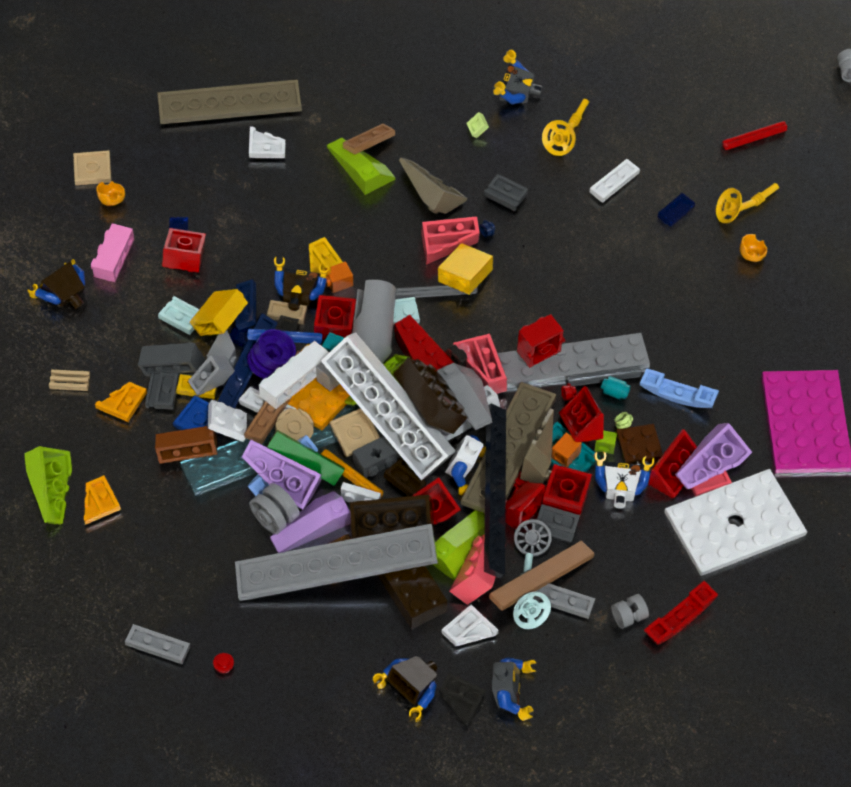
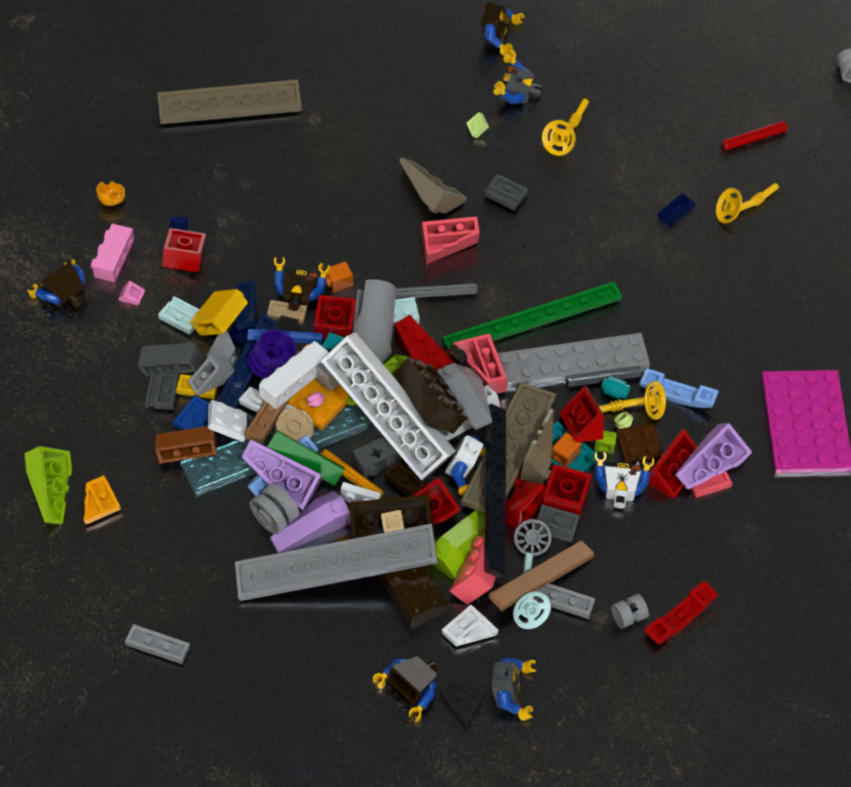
(69, 377): tan tile -> none
(92, 167): tan tile -> none
(123, 402): light orange wing -> none
(131, 293): none -> bright pink slope
(223, 662): red plate -> none
(265, 145): white wing -> none
(315, 399): none -> bright pink plate
(322, 252): yellow wing -> none
(354, 431): tan tile -> none
(362, 168): lime wedge -> none
(368, 138): medium nougat tile -> none
(392, 521): none -> tan plate
(465, 268): yellow brick -> none
(487, 228): dark blue plate -> none
(496, 23): none -> torso
(539, 315): none -> green plate
(540, 340): red brick -> none
(568, 392): red plate -> none
(614, 180): white plate -> none
(648, 400): none -> yellow dish
(715, 542): white plate -> none
(752, 249): light orange hair -> none

